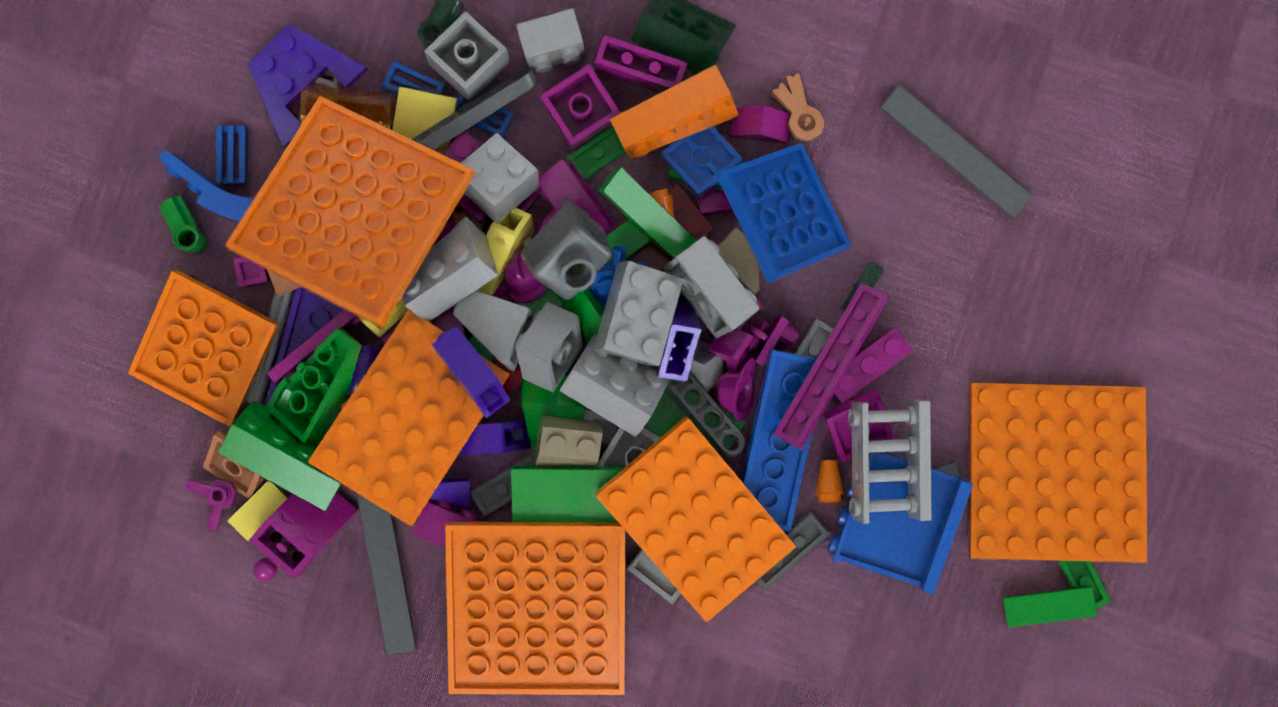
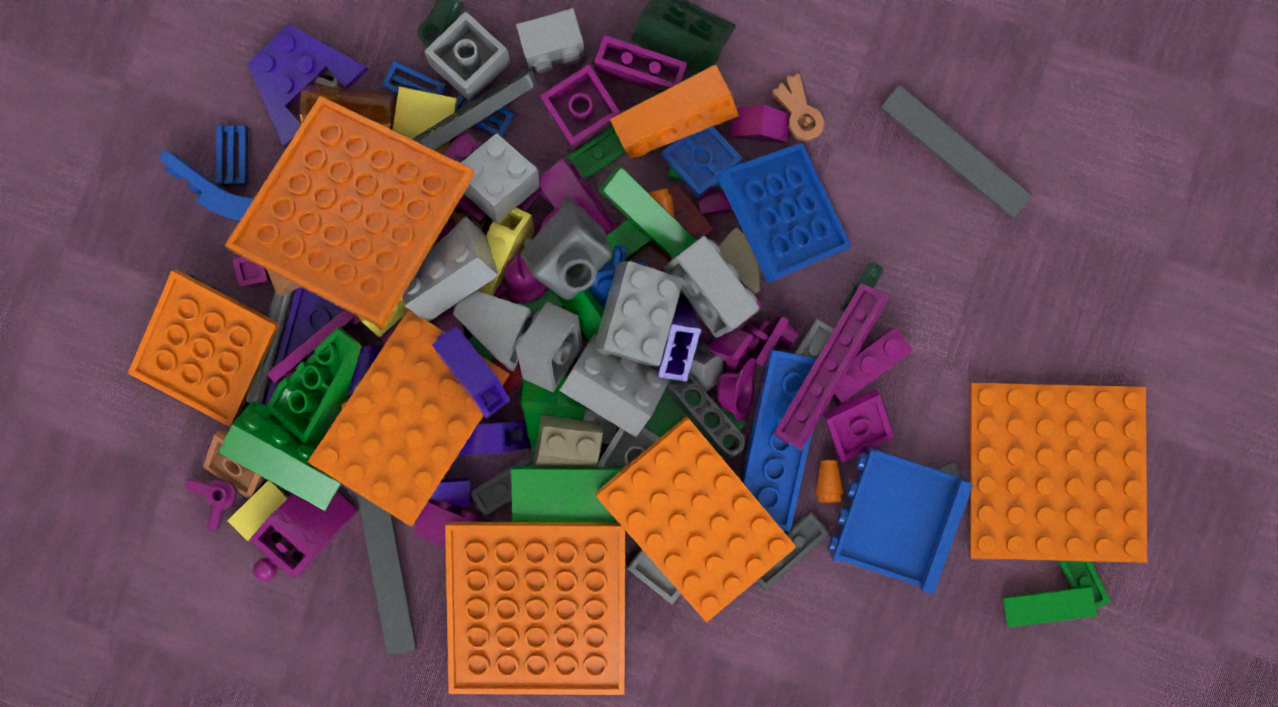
(182, 224): green piece -> none
(916, 474): light grey fence -> none

